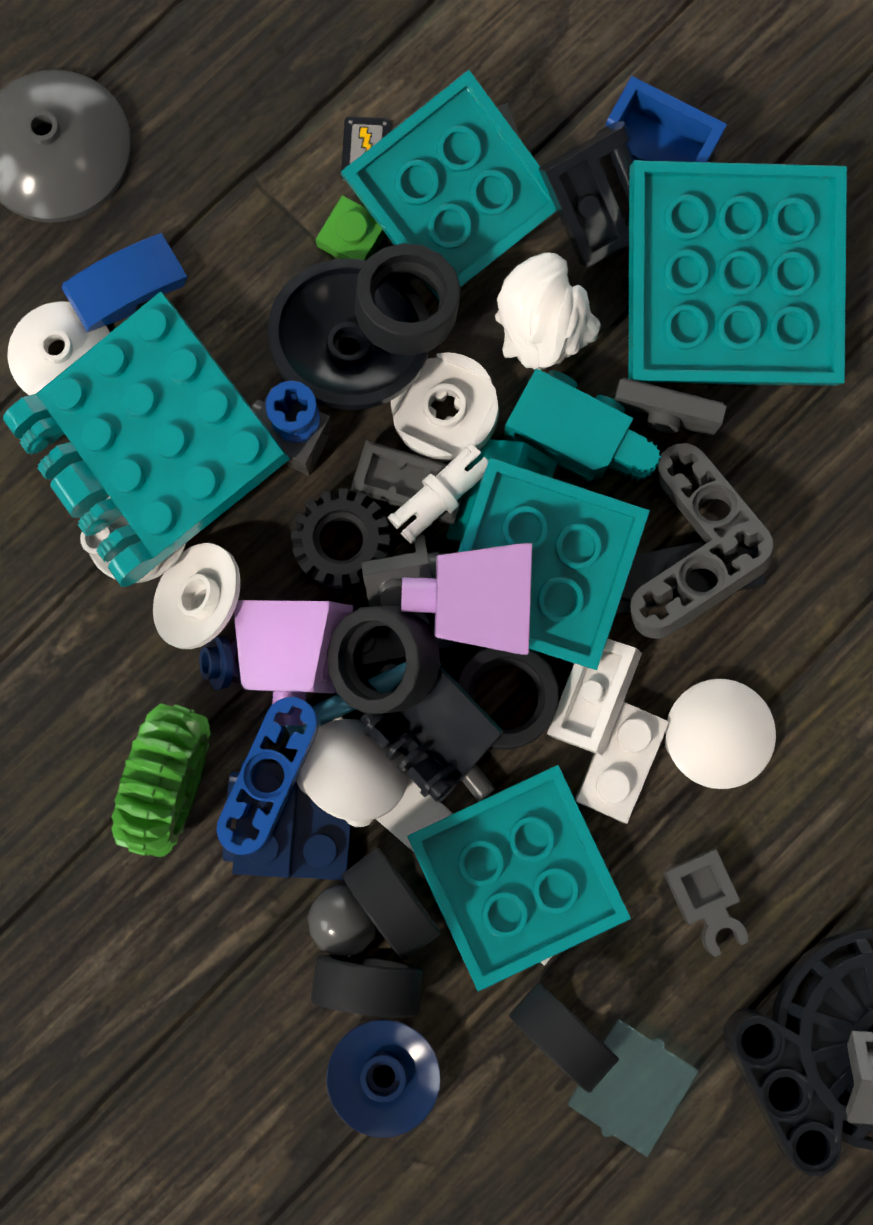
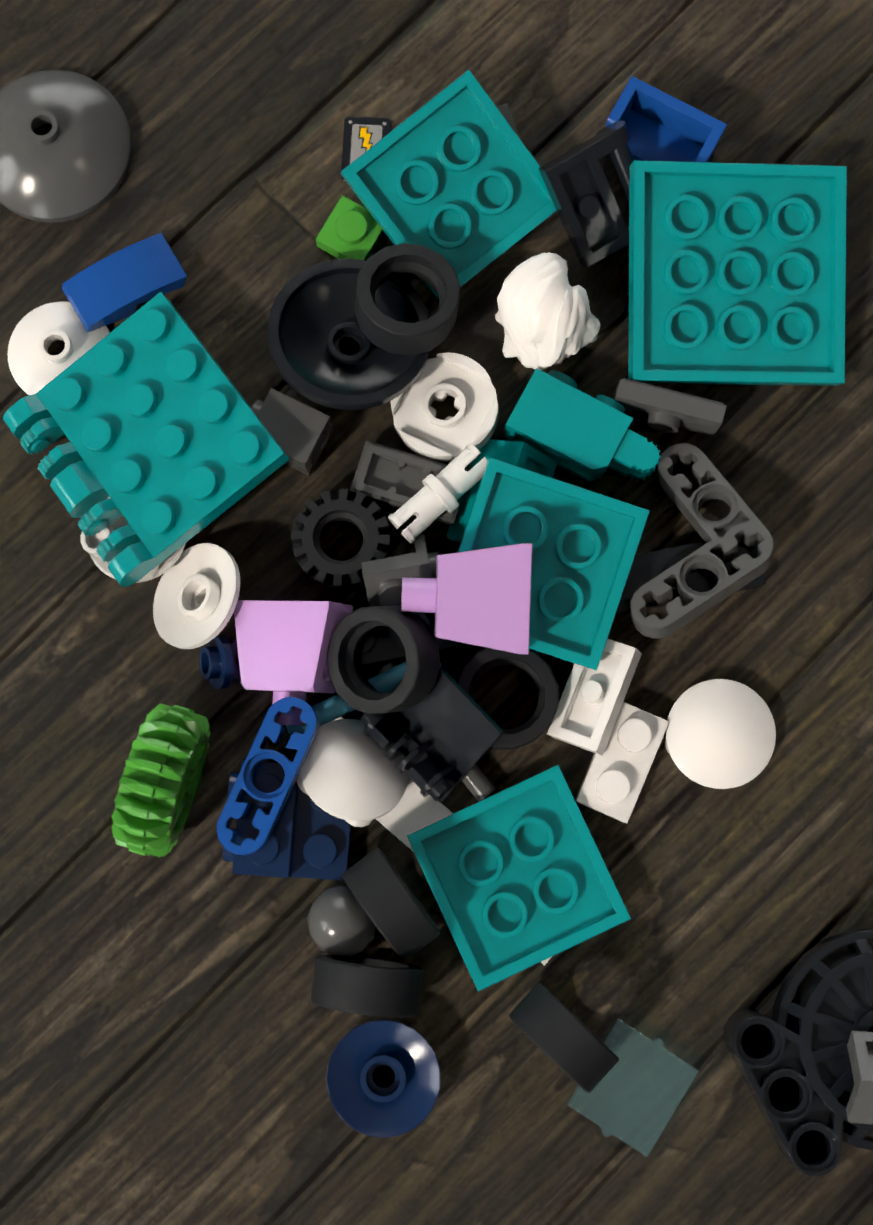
(279, 404): blue bush -> none
(704, 893): dark grey plate -> none

